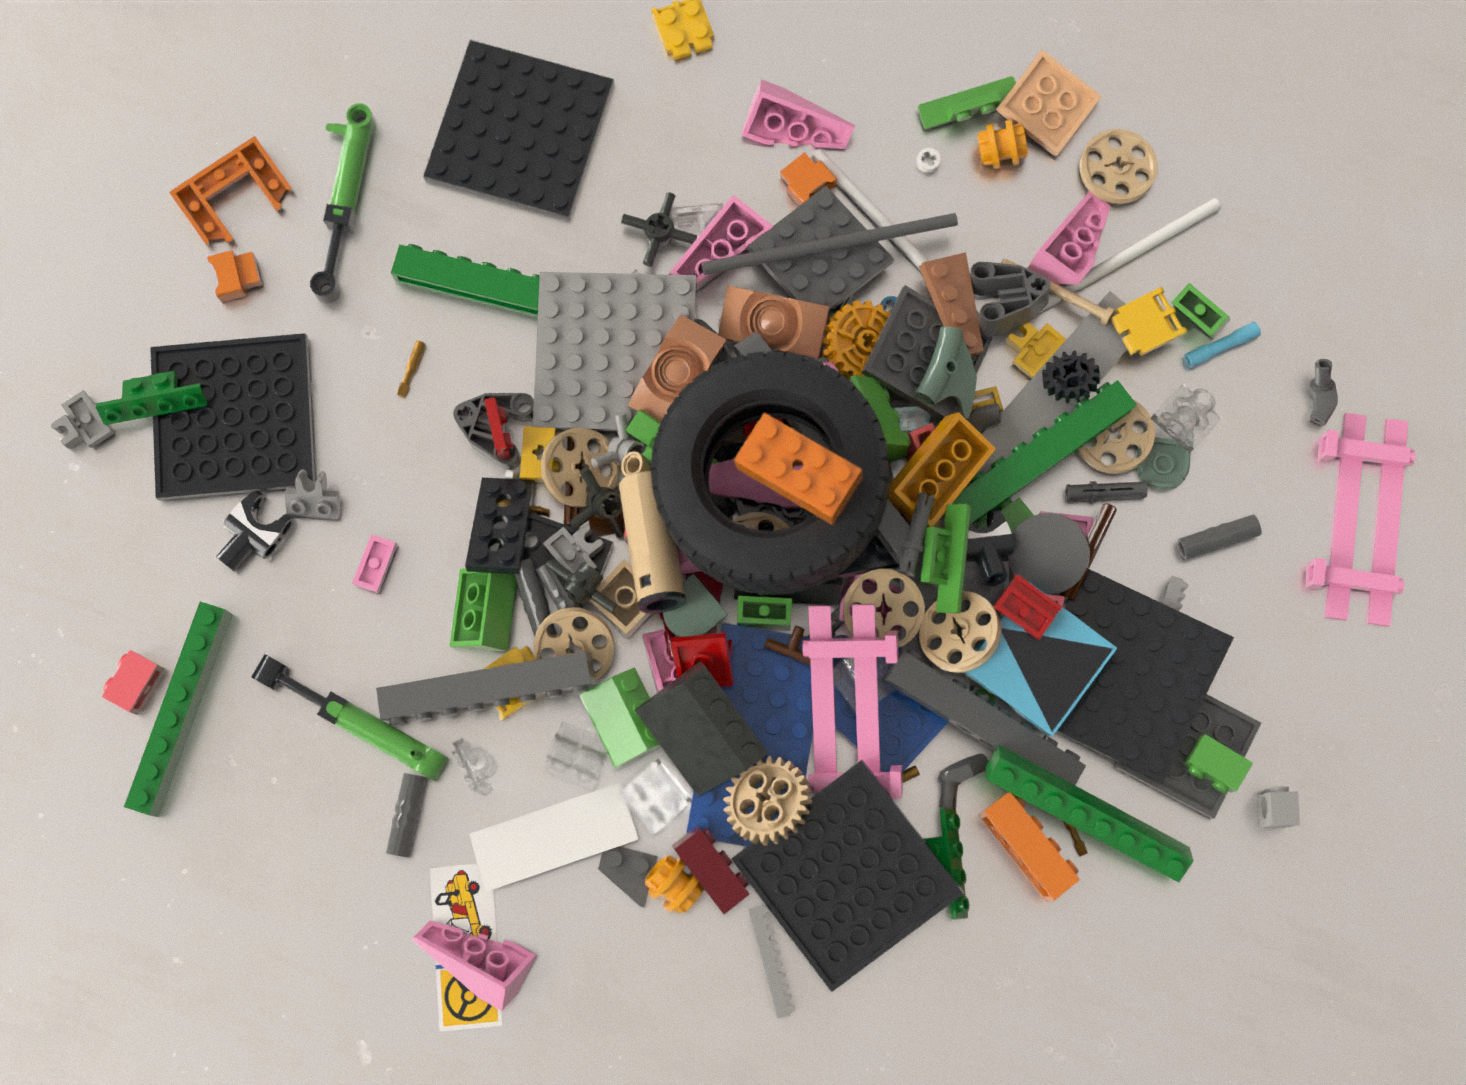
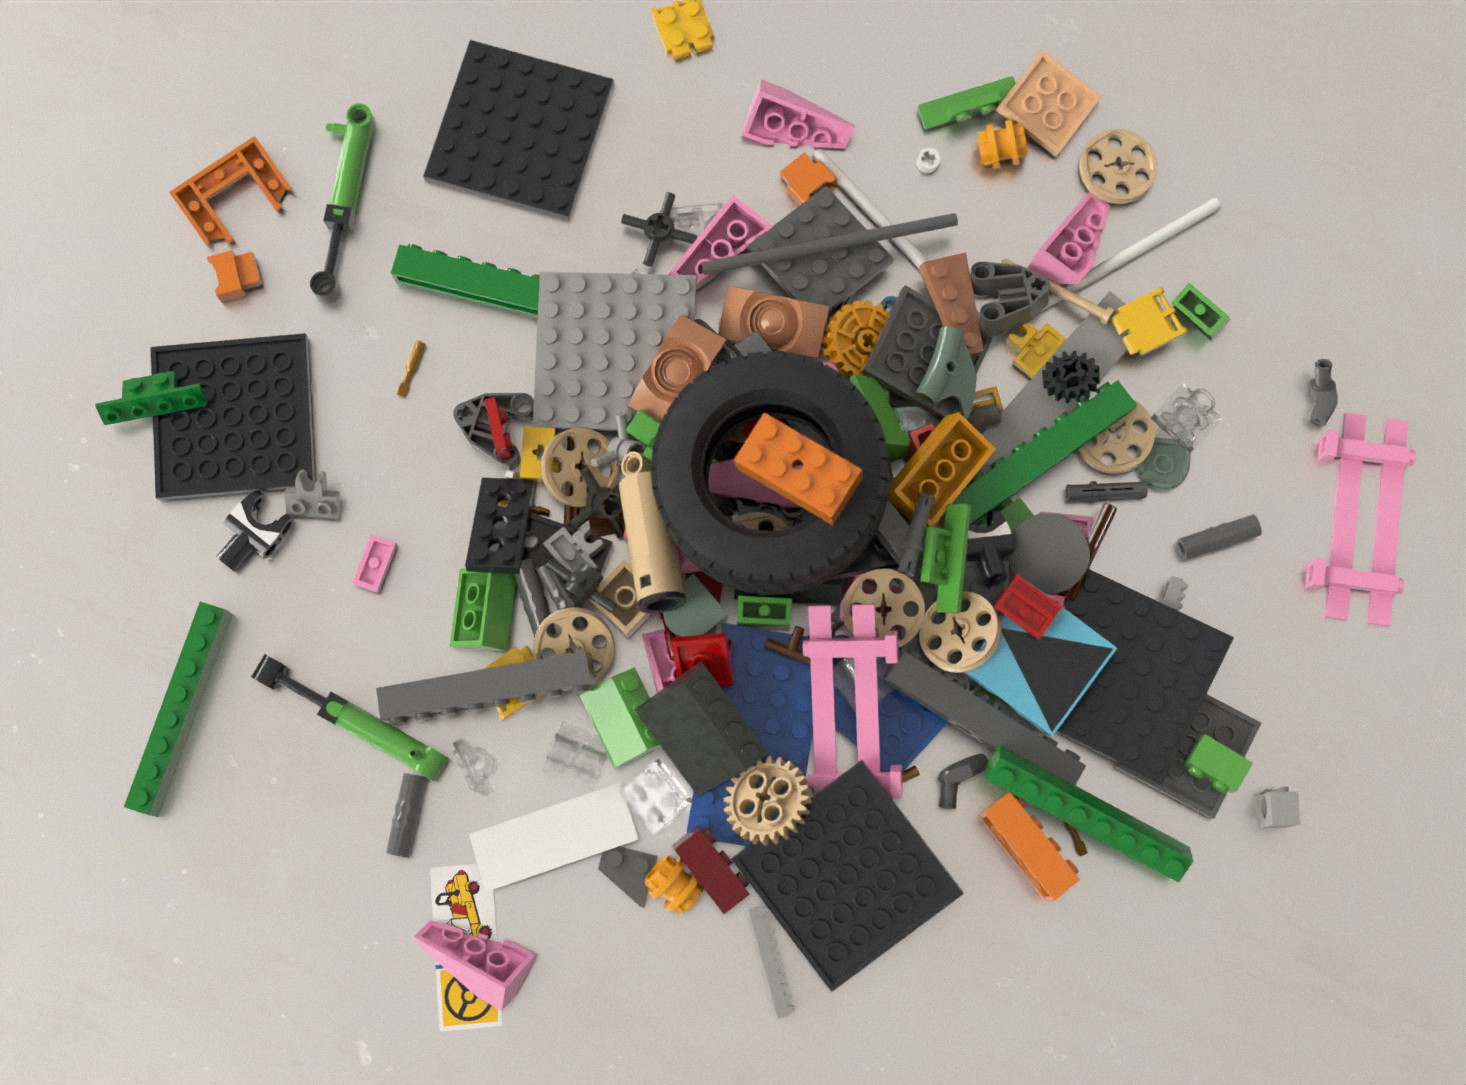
(81, 423): light grey plate -> none
(132, 682): coral brick -> none
(950, 853): green bracket -> none
(1207, 351): medium azure piece -> none

